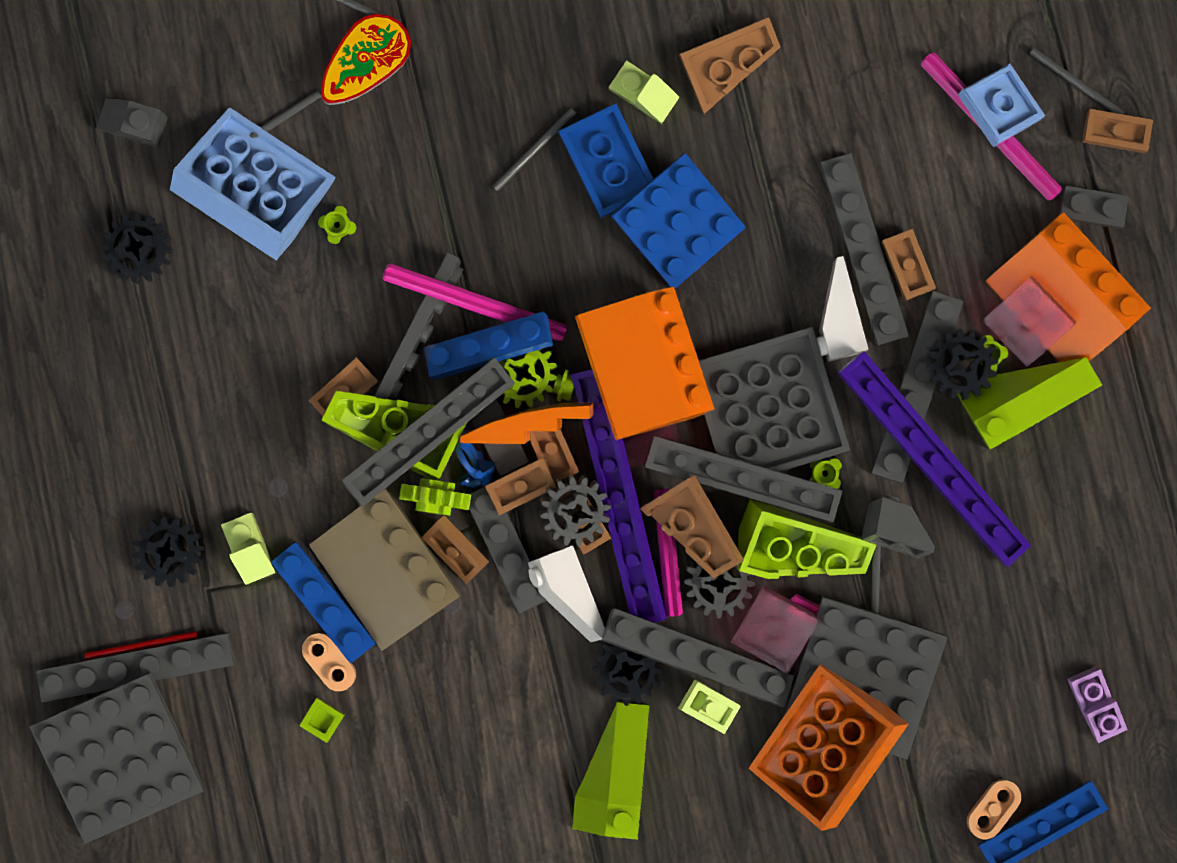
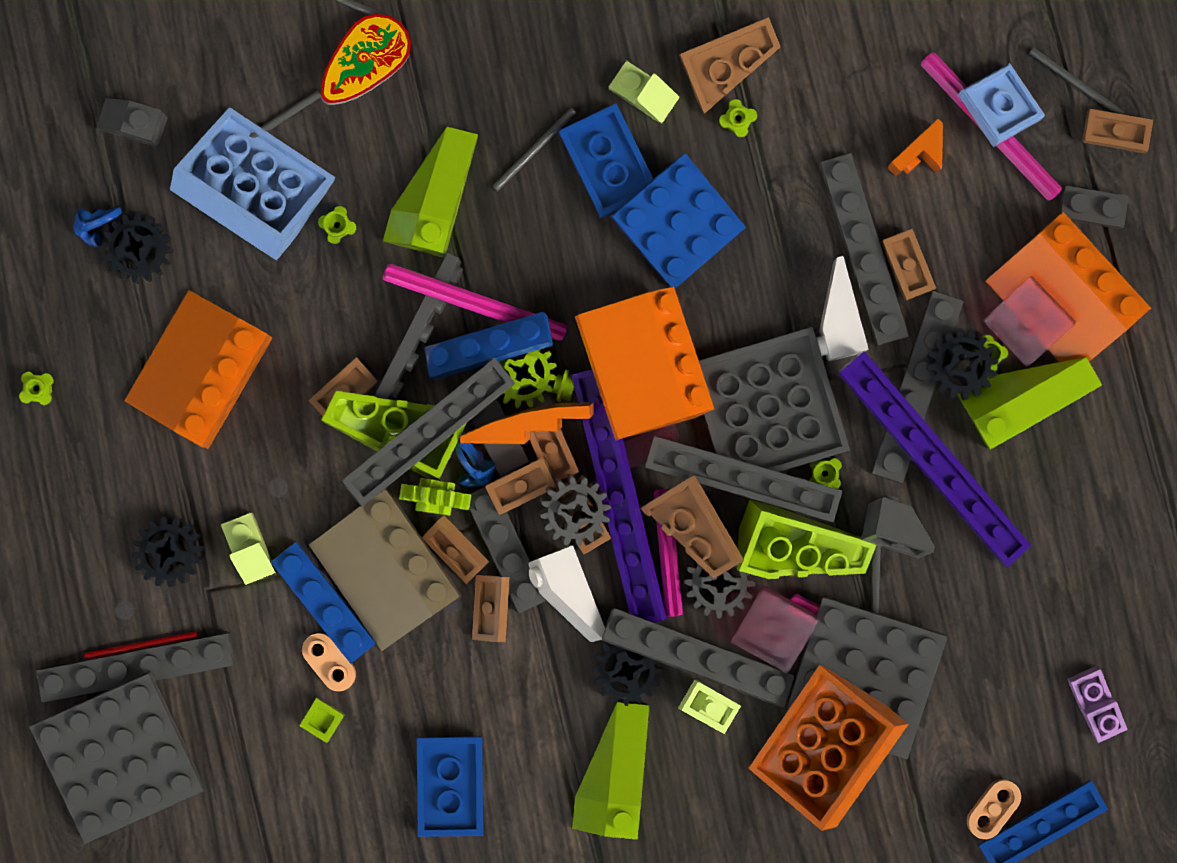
(44, 382): none -> lime plate
(86, 221): none -> blue piece
(198, 369): none -> orange slope
(430, 202): none -> lime wedge
(450, 786): none -> blue plate
(490, 608): none -> medium nougat plate
(738, 127): none -> lime plate
(927, 146): none -> orange slope

